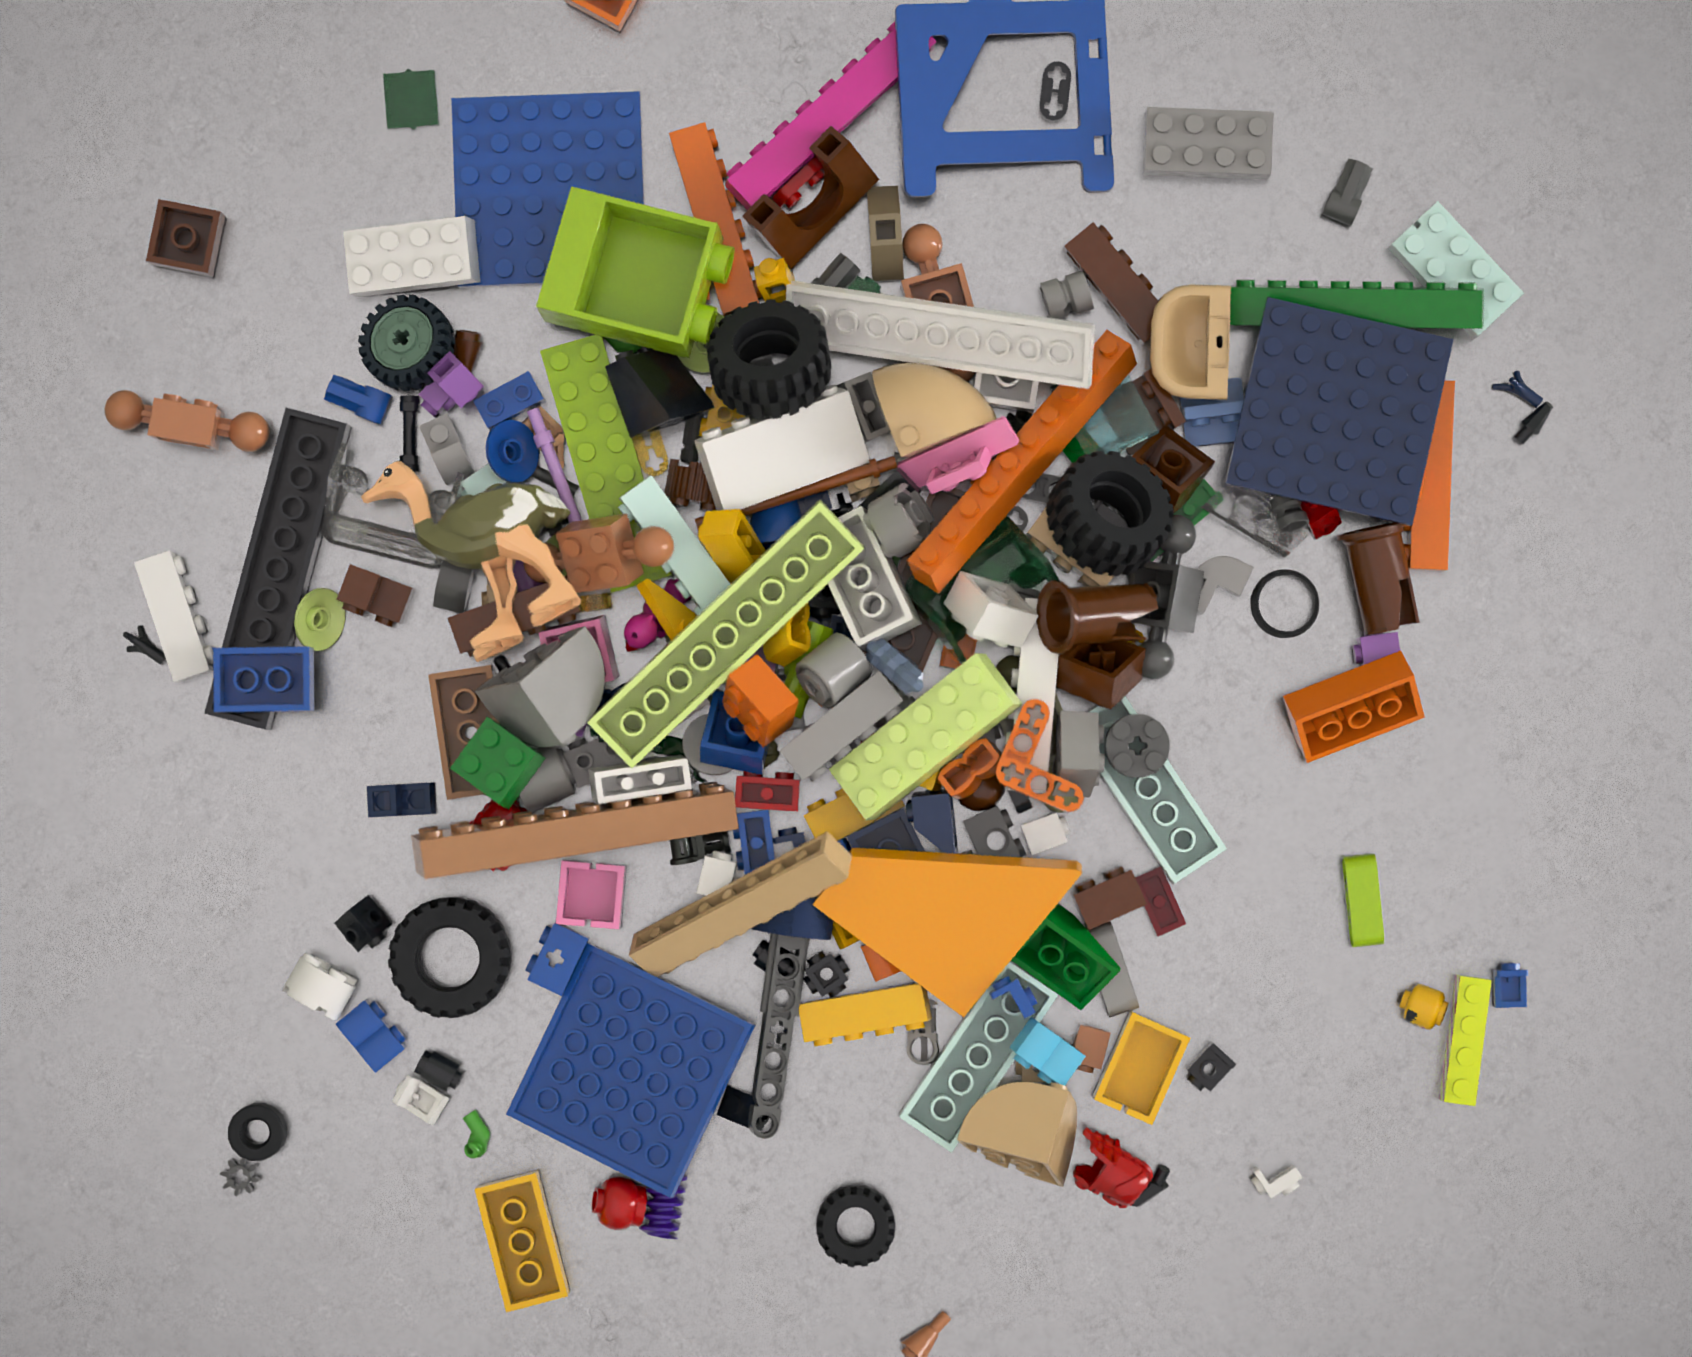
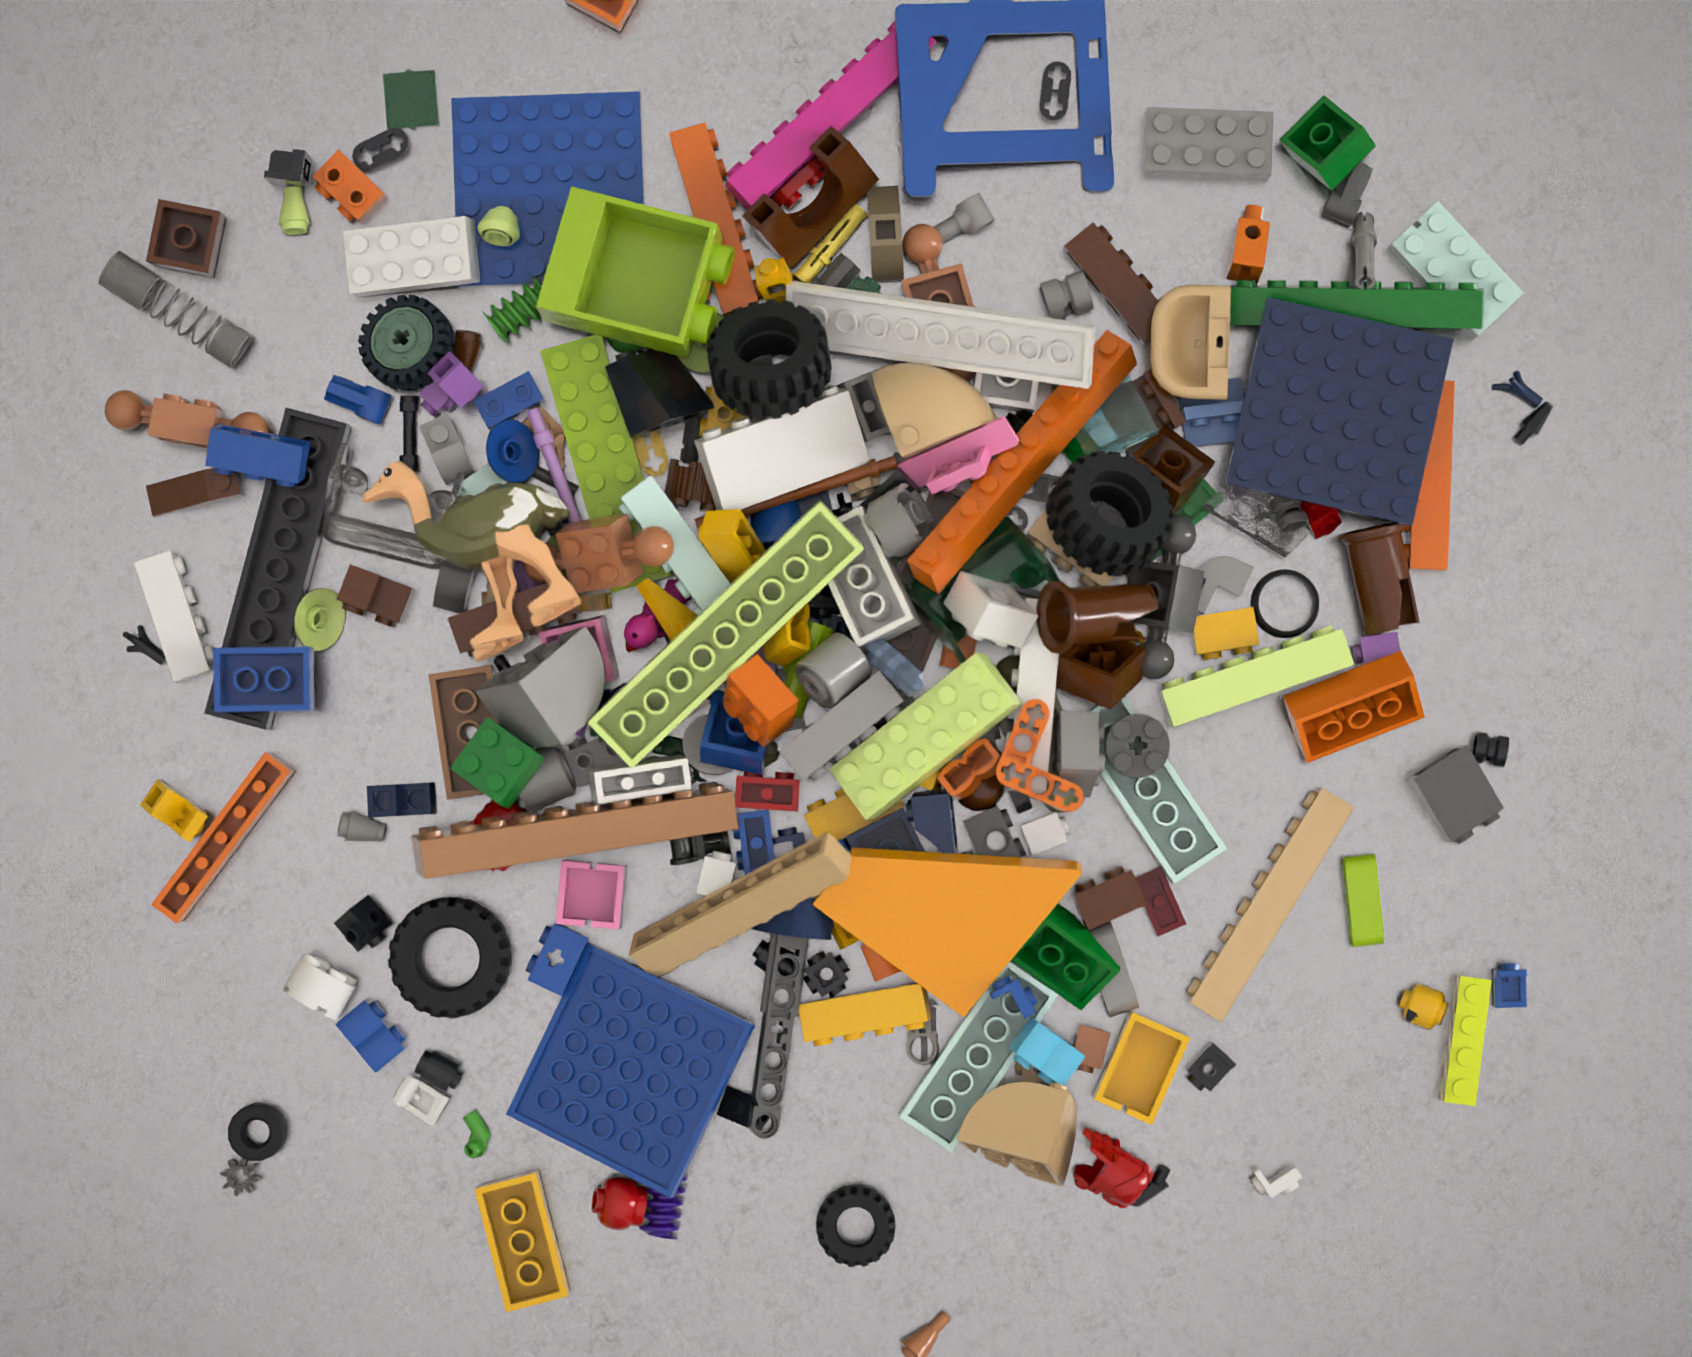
(139, 288): none -> light grey piece
(174, 810): none -> yellow brick
(193, 491): none -> reddish brown slope
(222, 837): none -> orange brick
(257, 454): none -> blue brick
(289, 168): none -> black panel
(293, 212): none -> yellowish green cone
(348, 187): none -> orange brick
(360, 828): none -> light grey cone
(384, 155): none -> black beam
(499, 227): none -> yellowish green cone
(515, 311): none -> bright green piece
(821, 255): none -> light yellow pin
(970, 217): none -> light grey pin
(1225, 632): none -> yellow brick
(1249, 245): none -> orange torso
(1255, 678): none -> yellowish green brick
(1270, 904): none -> tan brick
(1327, 142): none -> green brick
(1364, 242): none -> light grey pin
(1456, 794): none -> dark grey slope
(1490, 749): none -> black wheel

